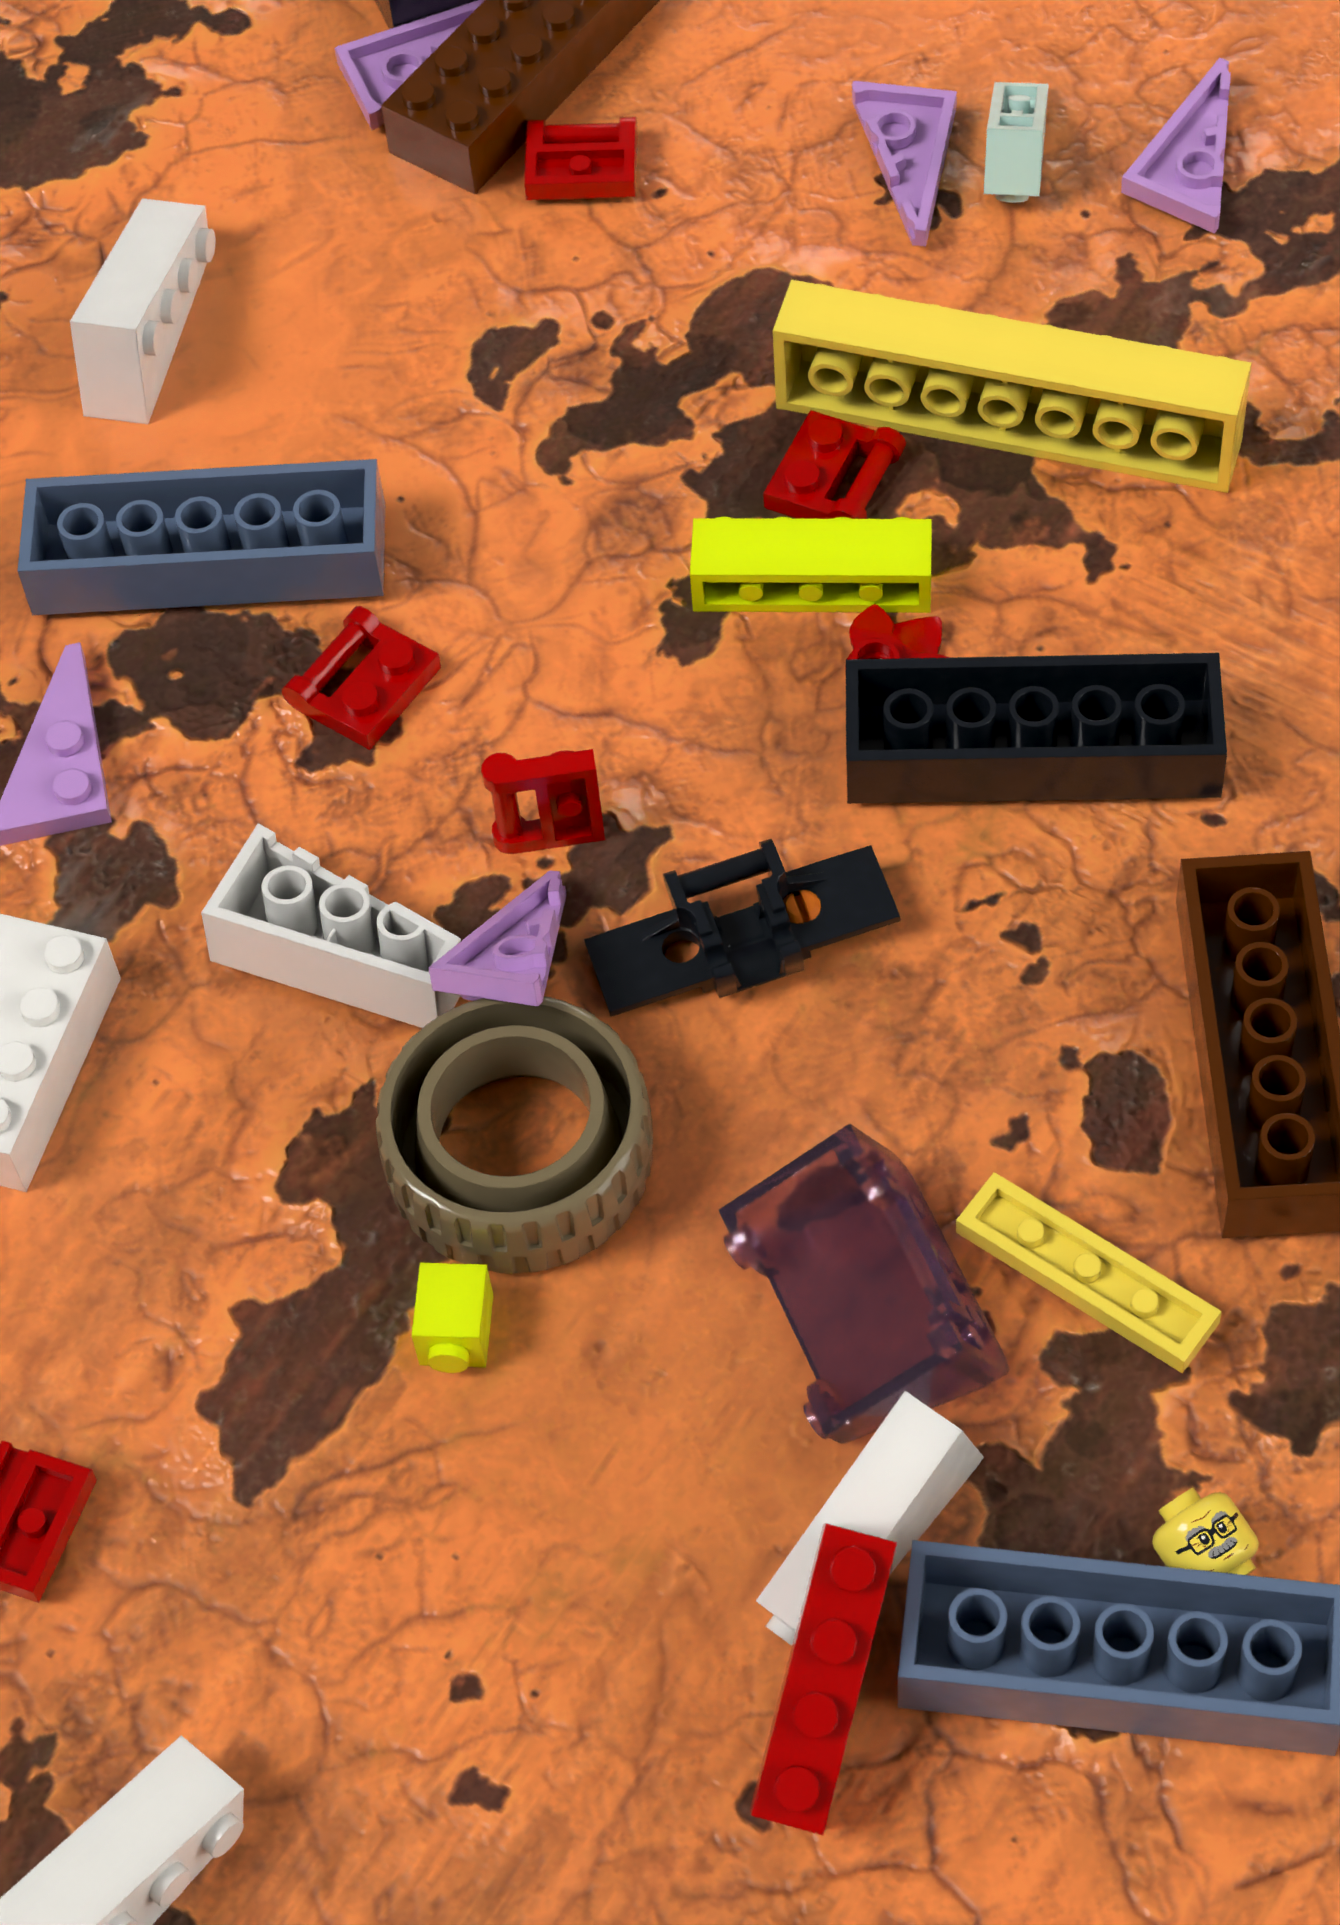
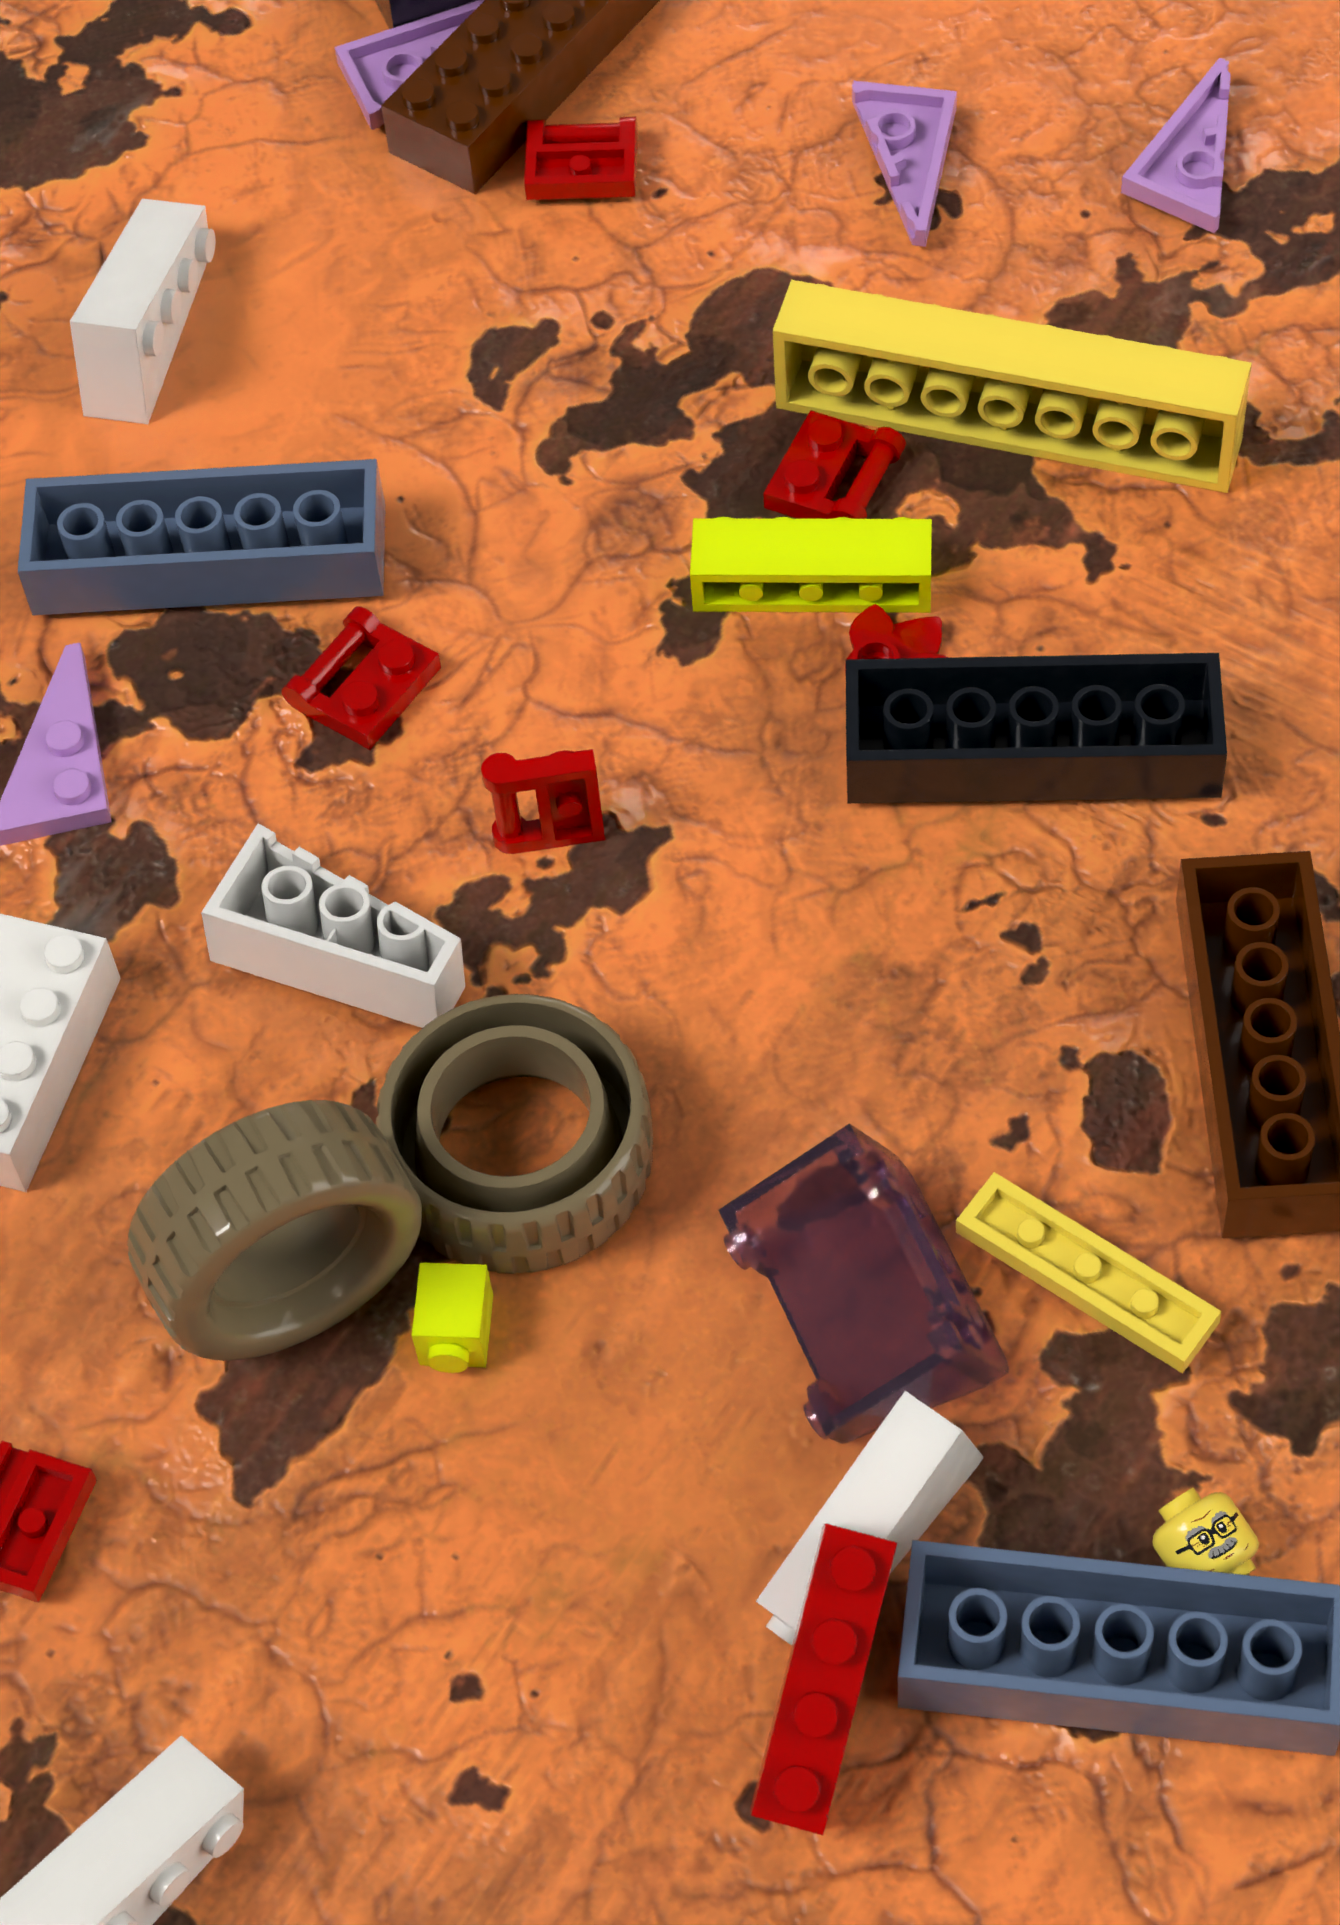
(273, 1229): none -> dark tan tyre
(510, 951): lavender wing -> none
(749, 946): black piece -> none
(1015, 141): light aqua slope -> none

